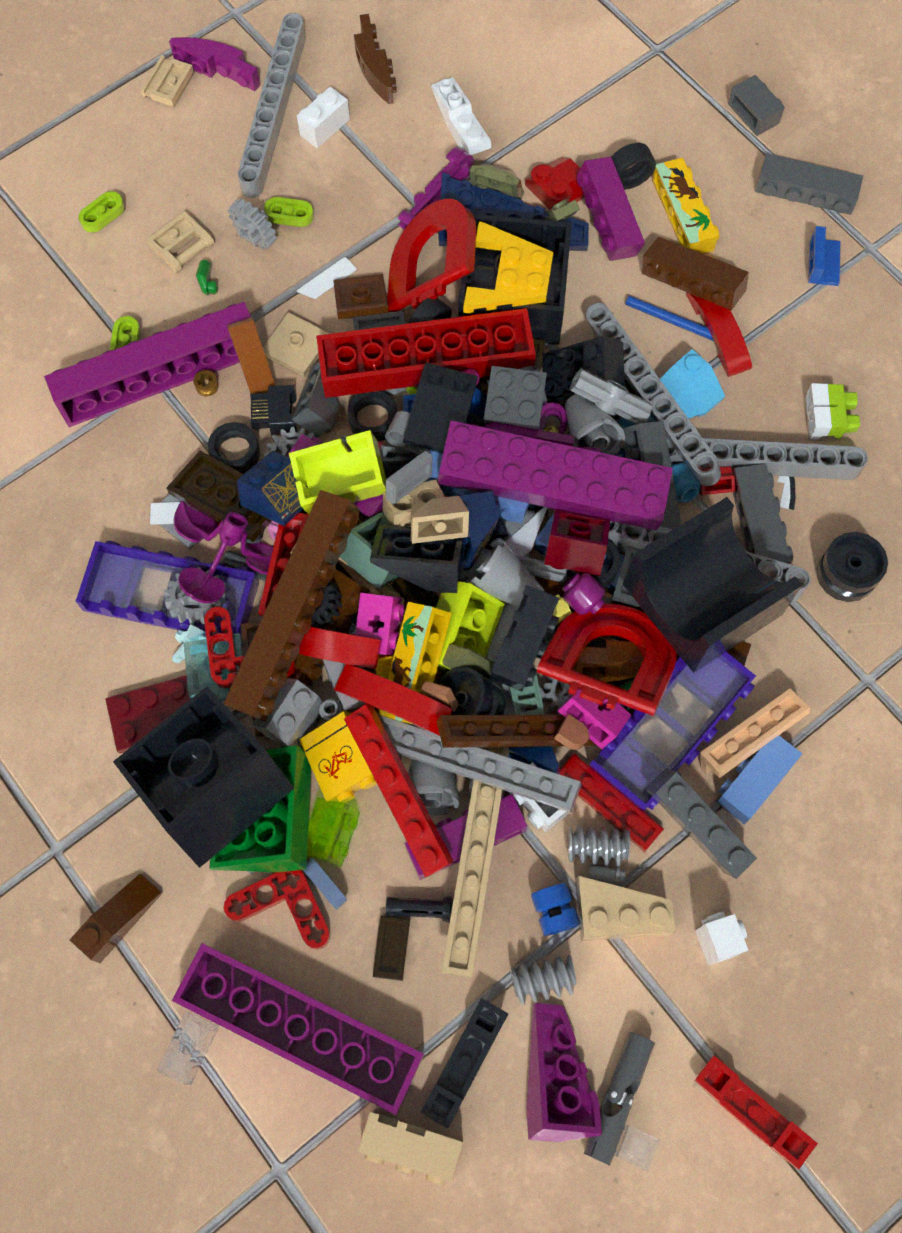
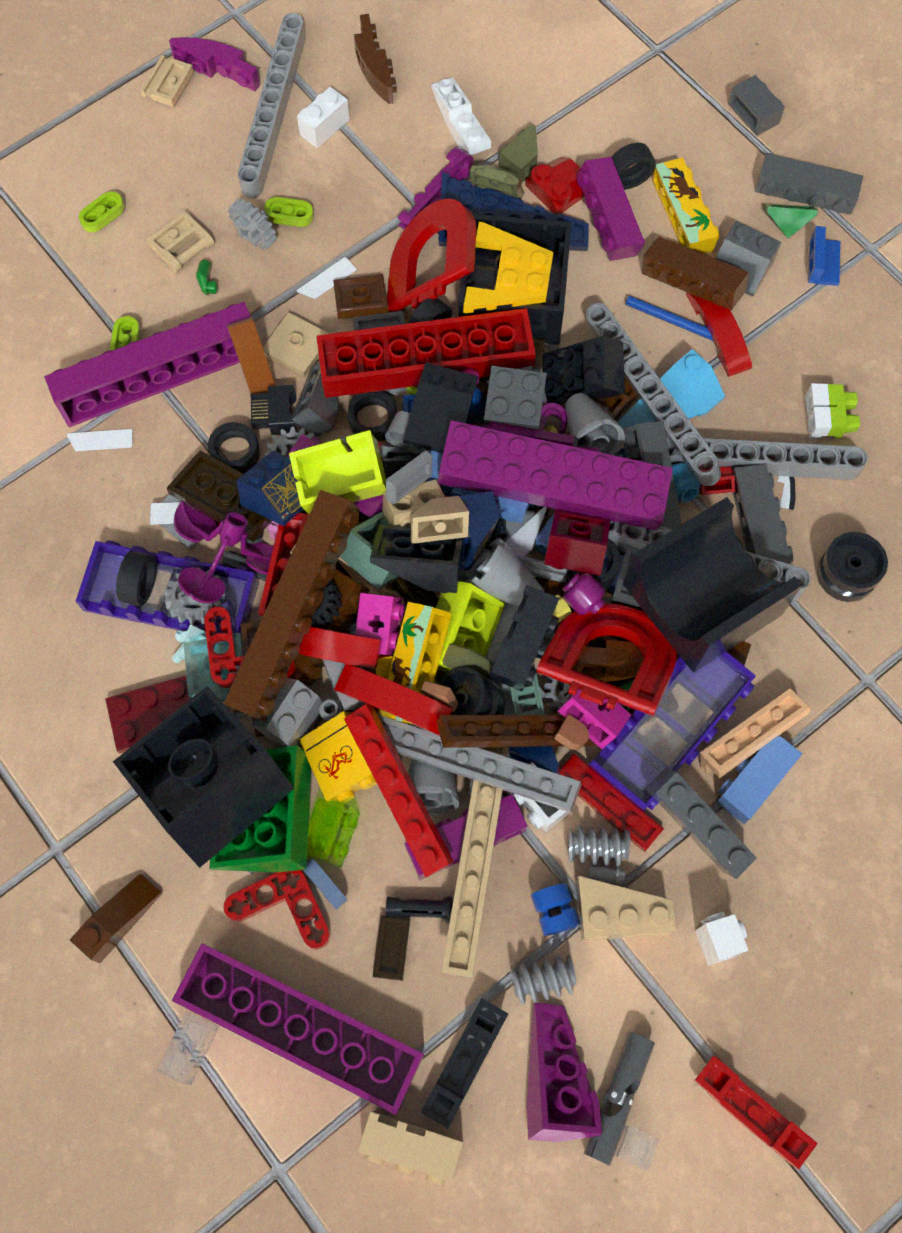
(101, 440): none -> white sticker
(136, 578): none -> black tyre
(198, 382): pearl gold bush -> none
(520, 154): none -> olive slope
(562, 211): olive plate -> none
(610, 397): light grey piece -> none
(749, 251): none -> dark grey slope
(790, 217): none -> slope

